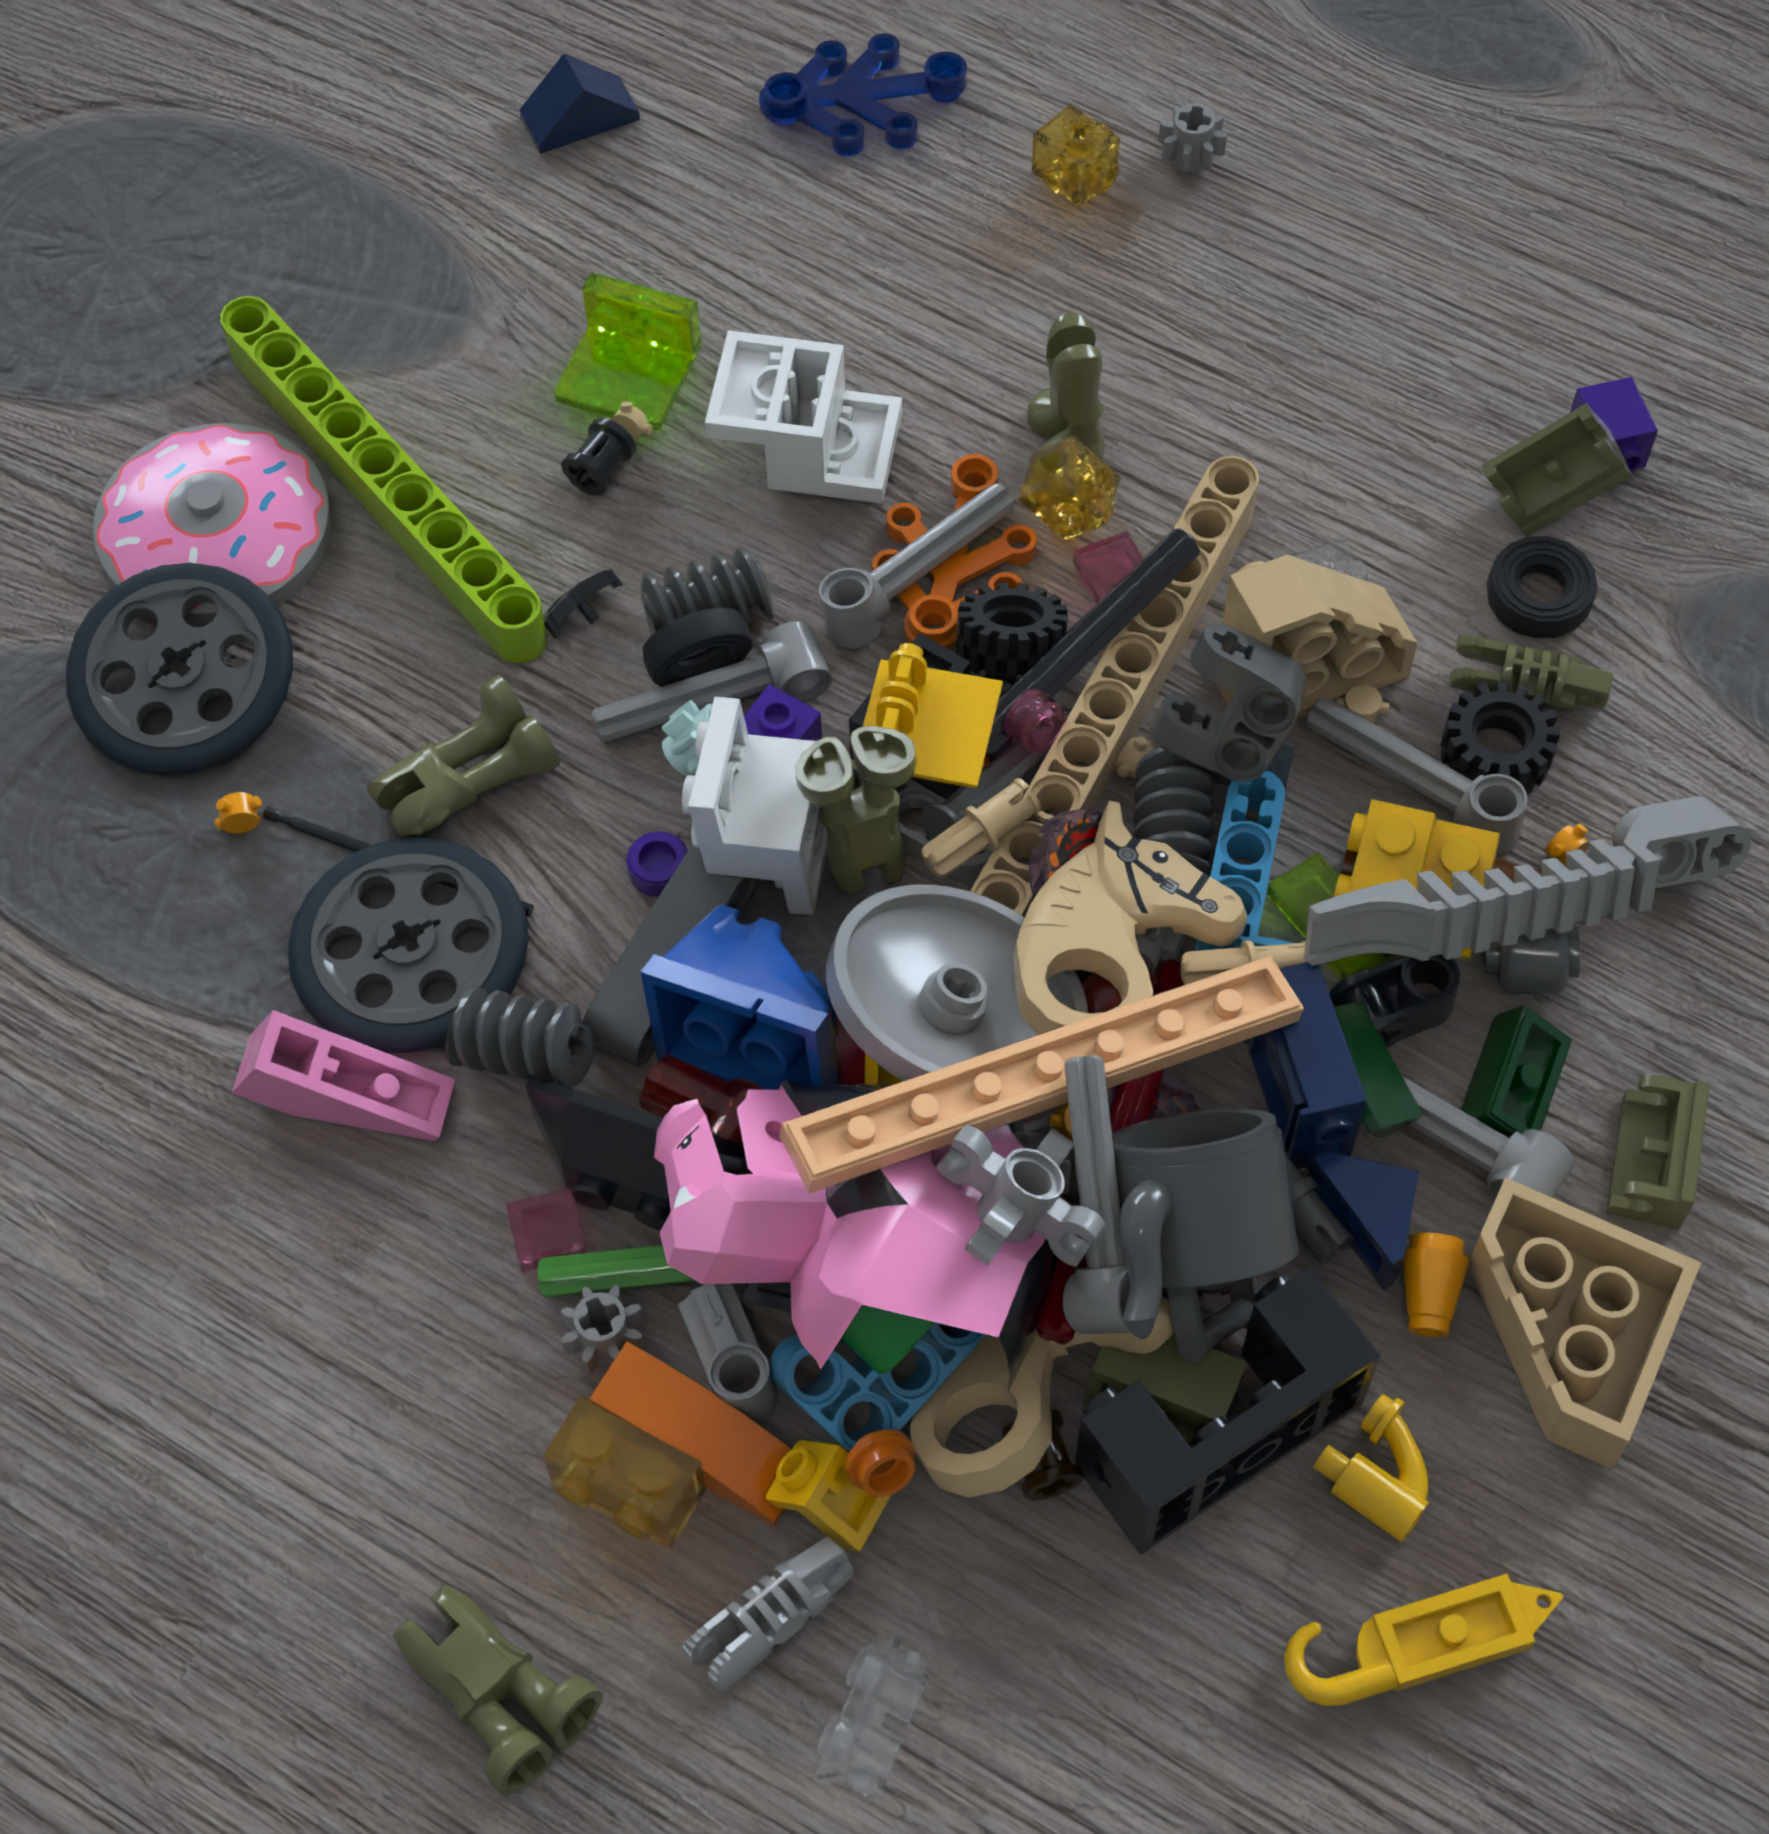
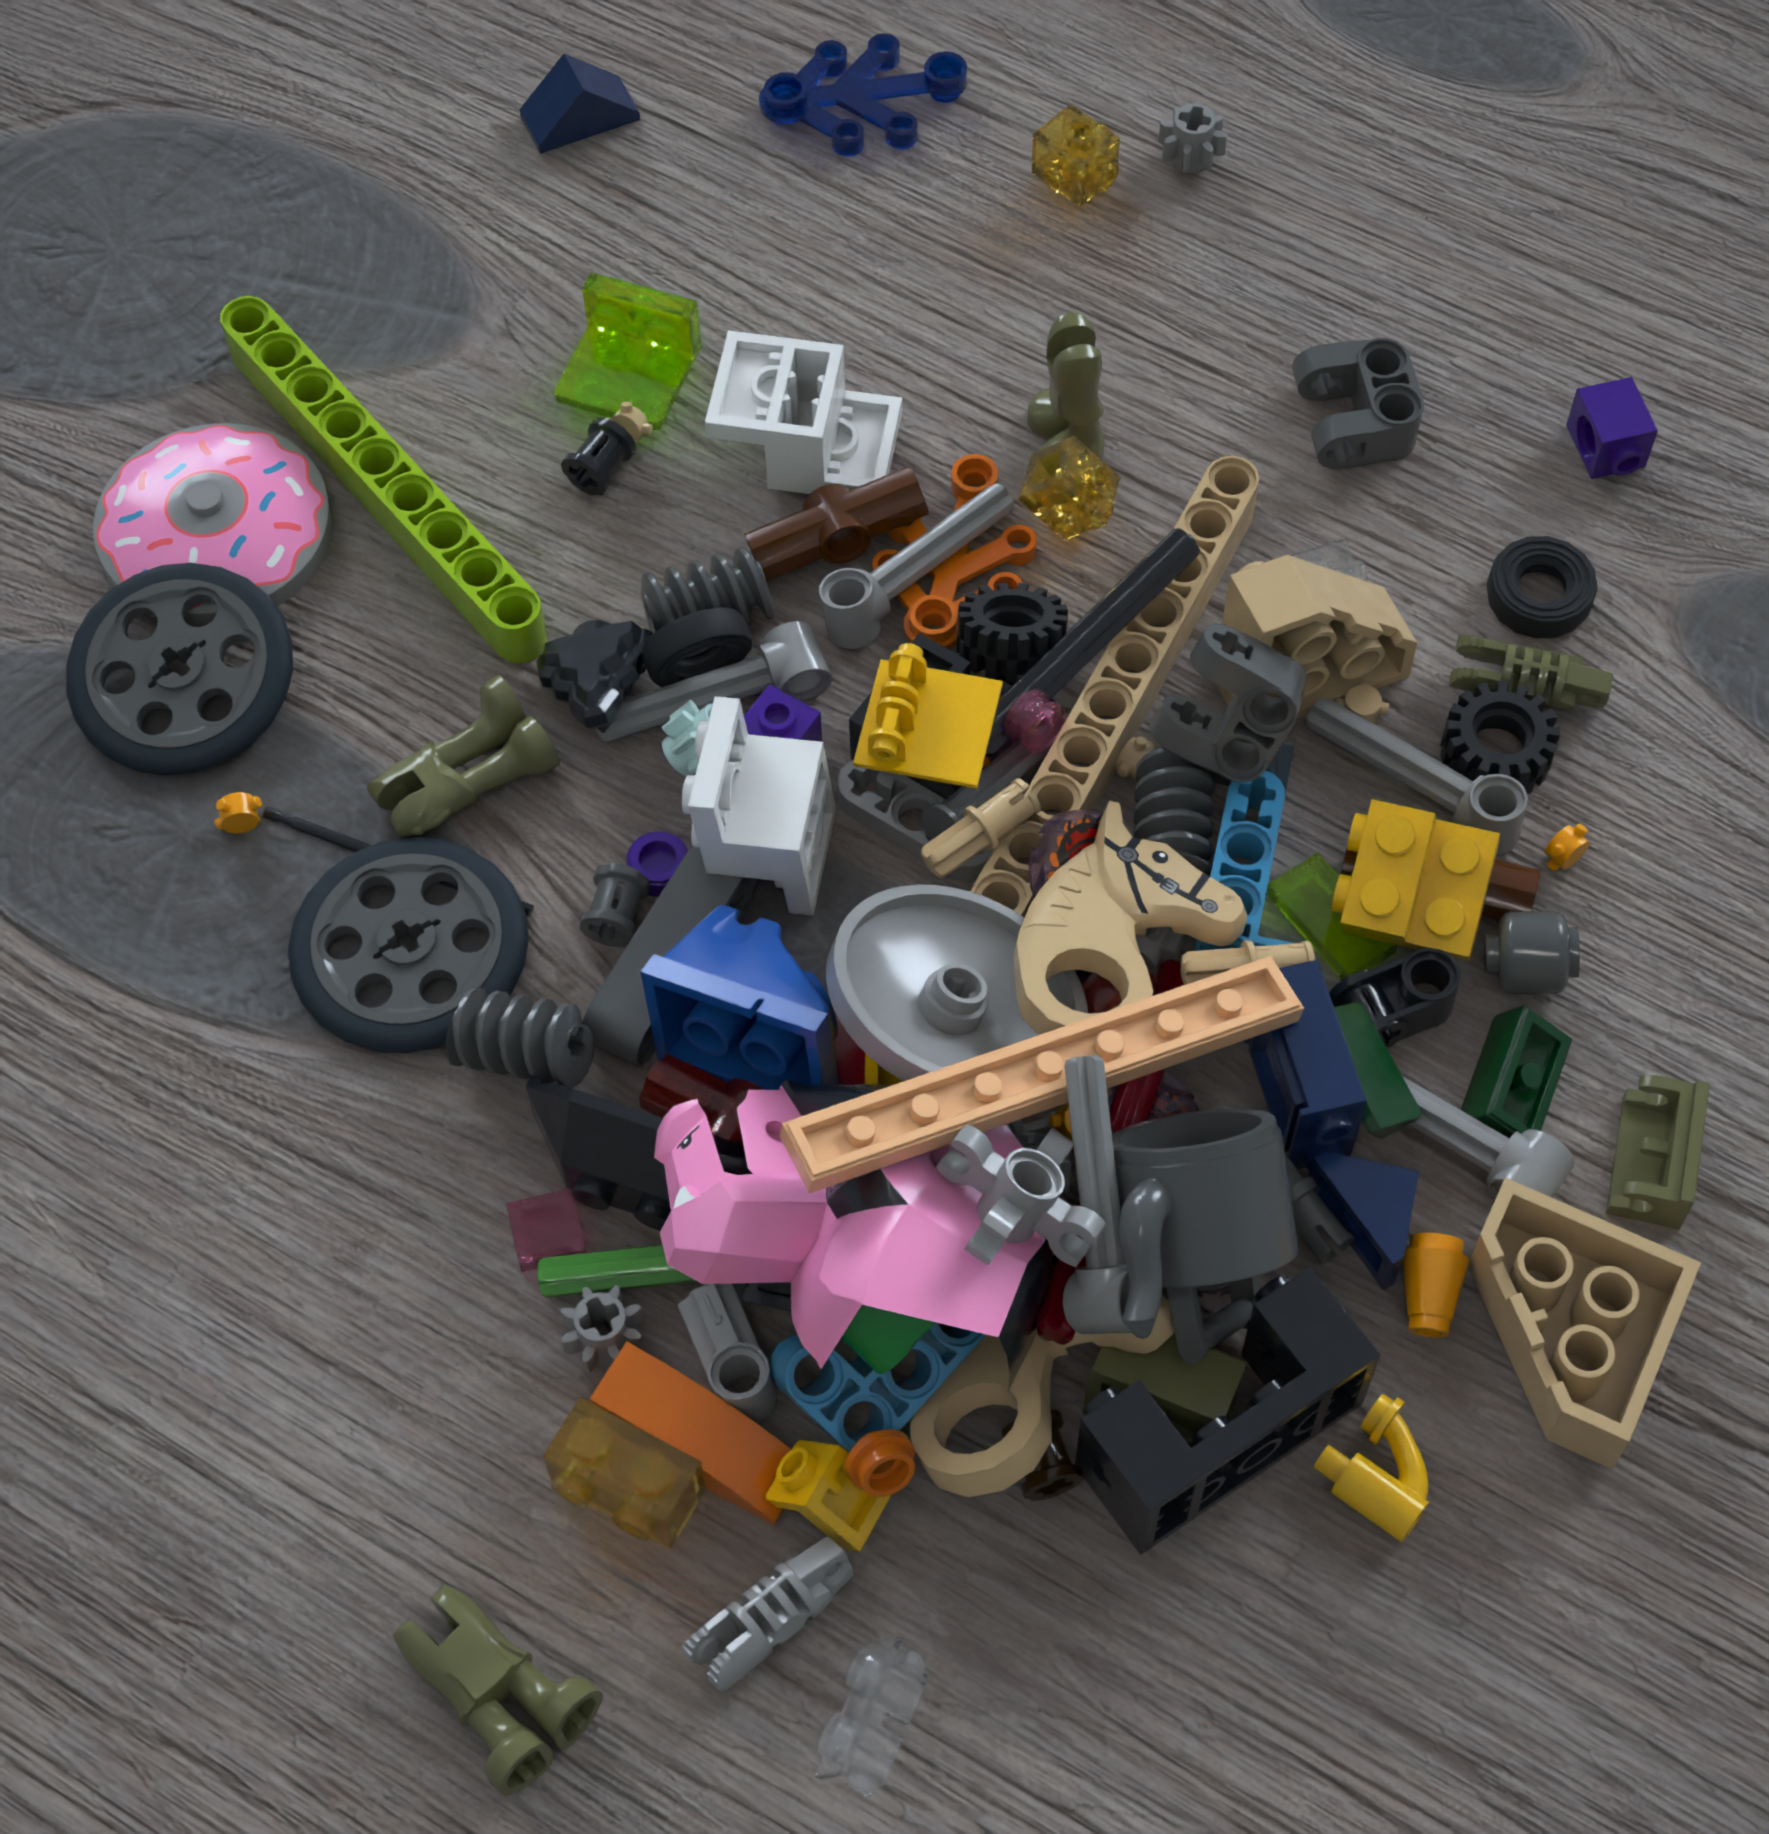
(340, 1080): bright pink slope -> none
(577, 598): black piece -> none
(594, 669): none -> black rock
(595, 921): none -> dark grey bush
(837, 523): none -> reddish brown piece
(862, 821): olive piece -> none
(1106, 563): clear pink tile -> none
(1382, 393): none -> dark grey piece
(1427, 1640): yellow plate -> none
(1557, 469): olive hinge -> none
(1651, 850): light grey piece -> none

